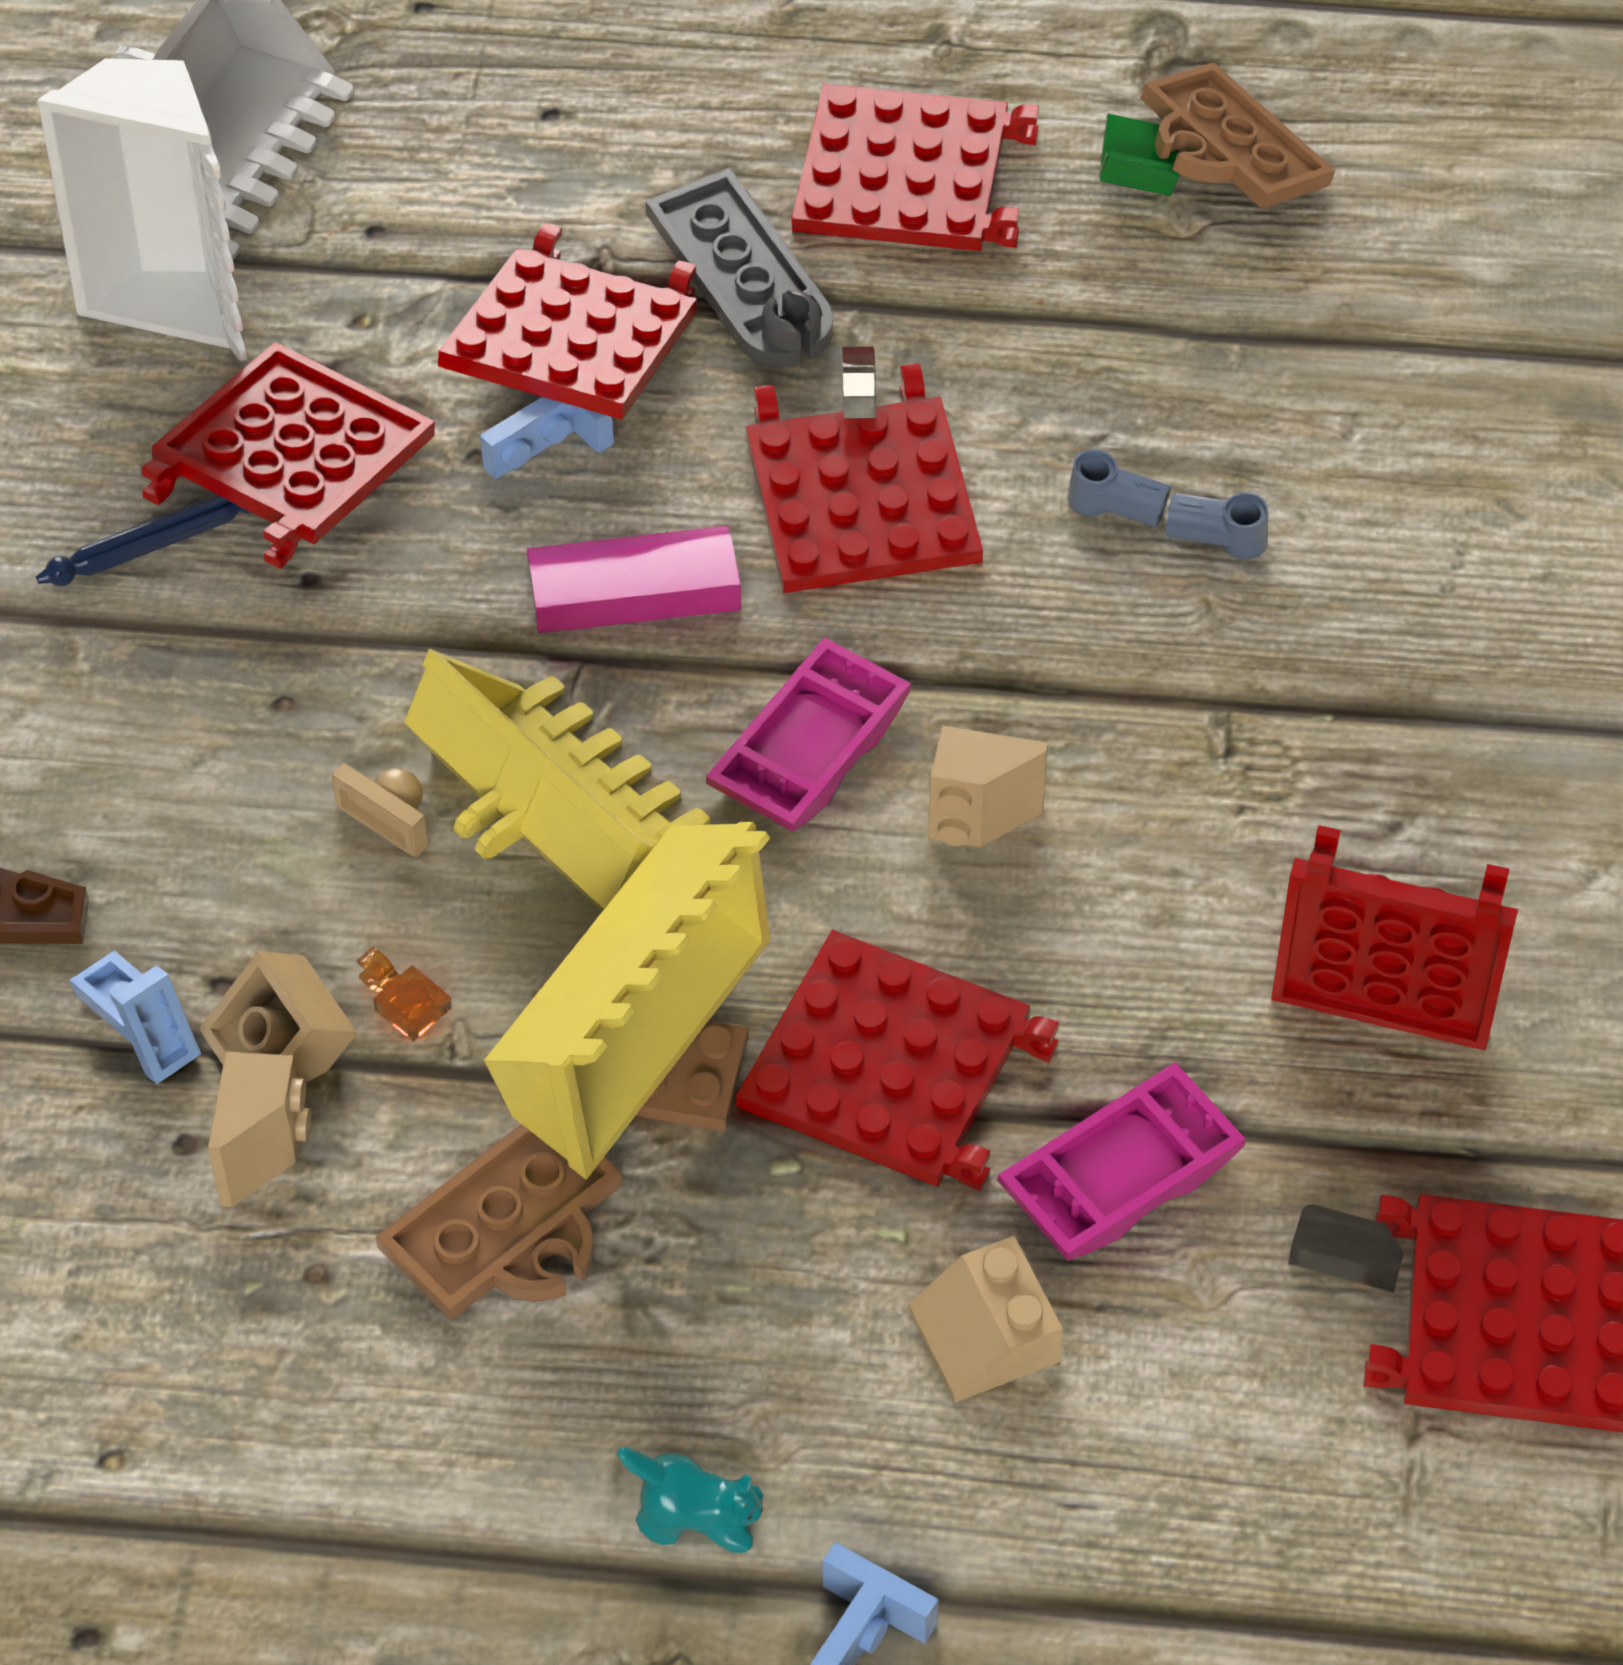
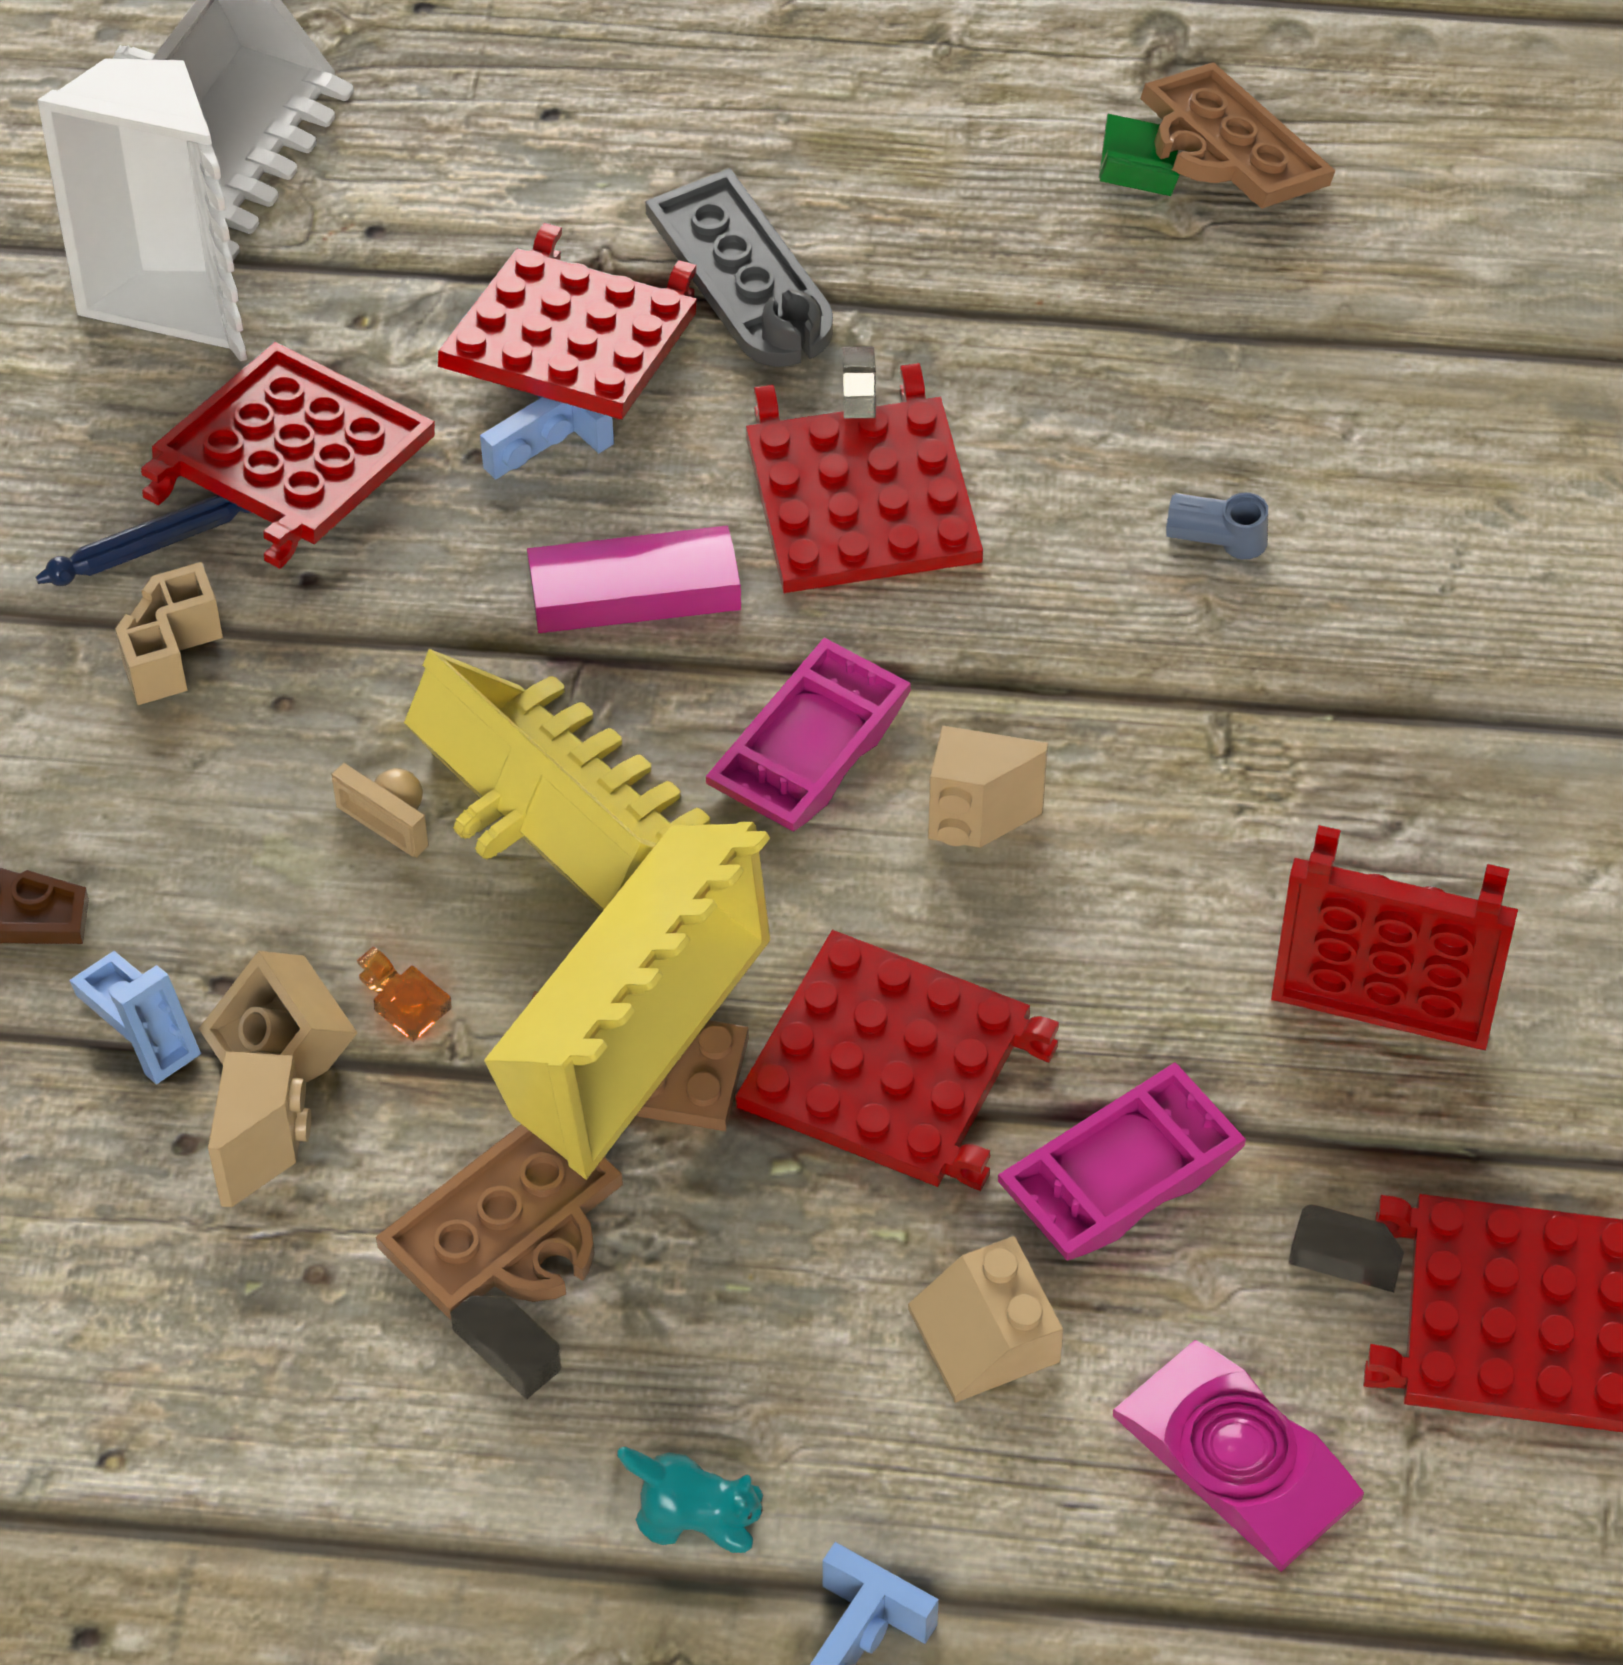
(172, 616): none -> tan brick
(508, 1341): none -> clear smoke piece
(909, 167): plate -> none
(1101, 487): sand blue piece -> none
(1240, 1453): none -> dark pink slope

